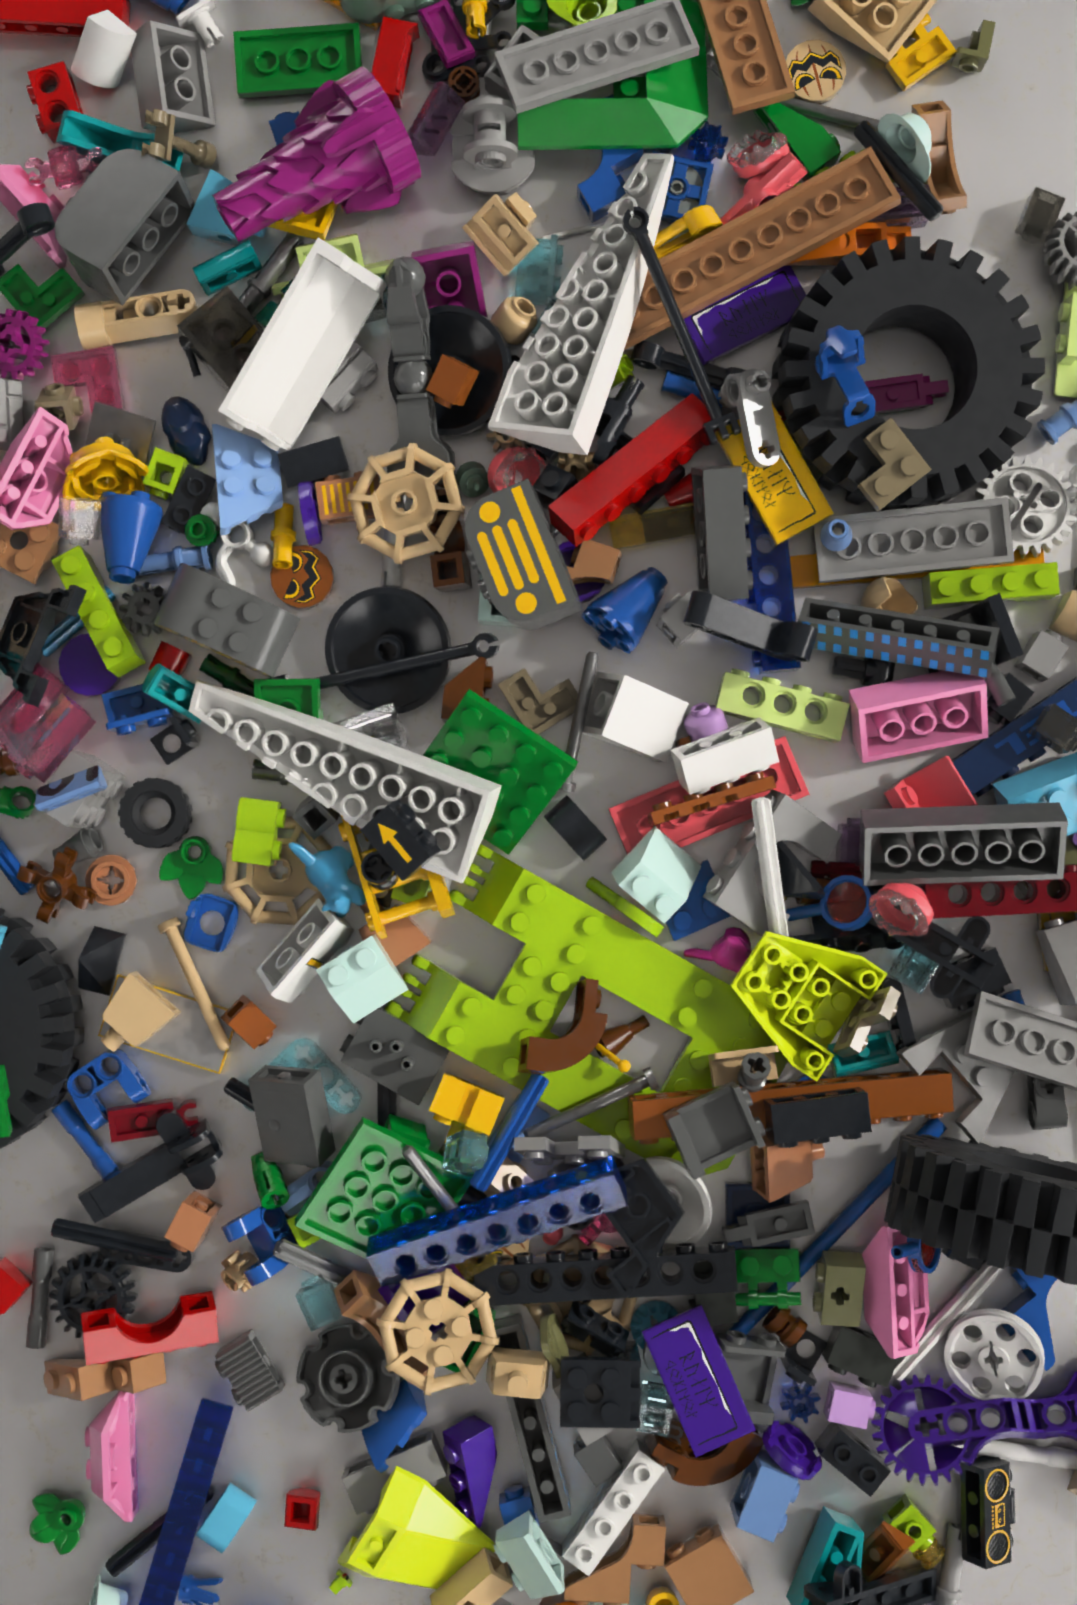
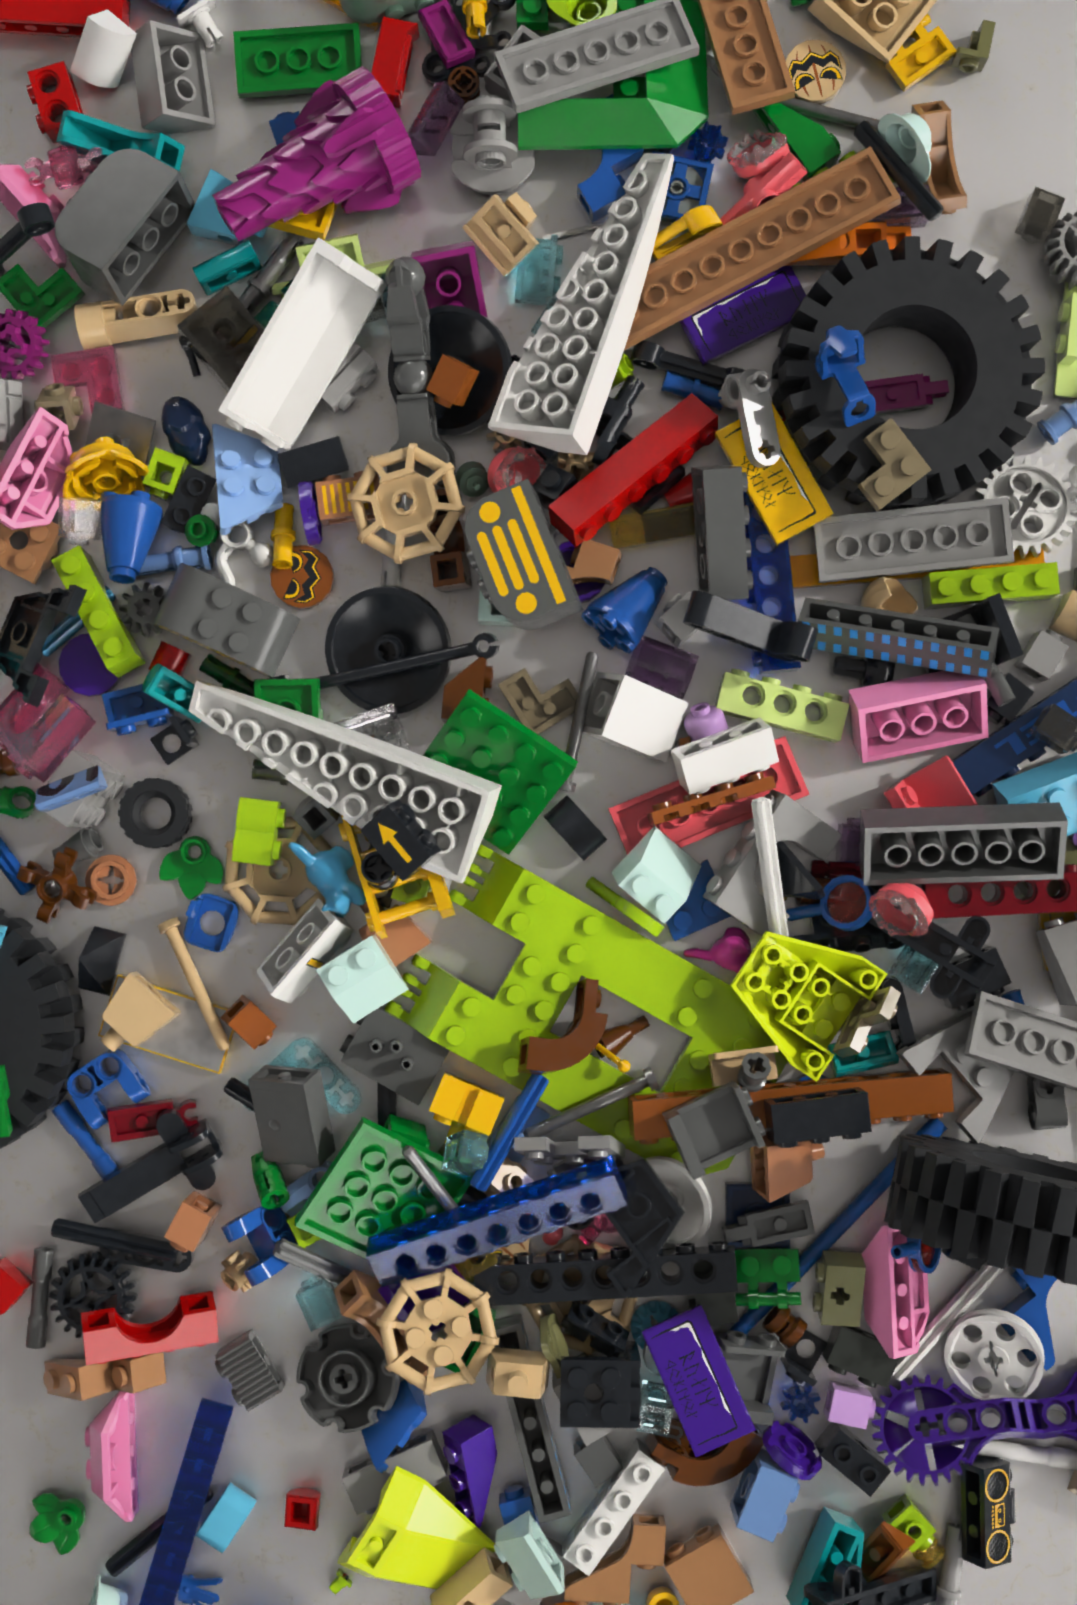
(201, 152): dark tan bar -> none
(515, 319): tan head -> none
(662, 666): none -> clear purple brick
(718, 420): black hinge -> none
(836, 542): medium blue cone -> none

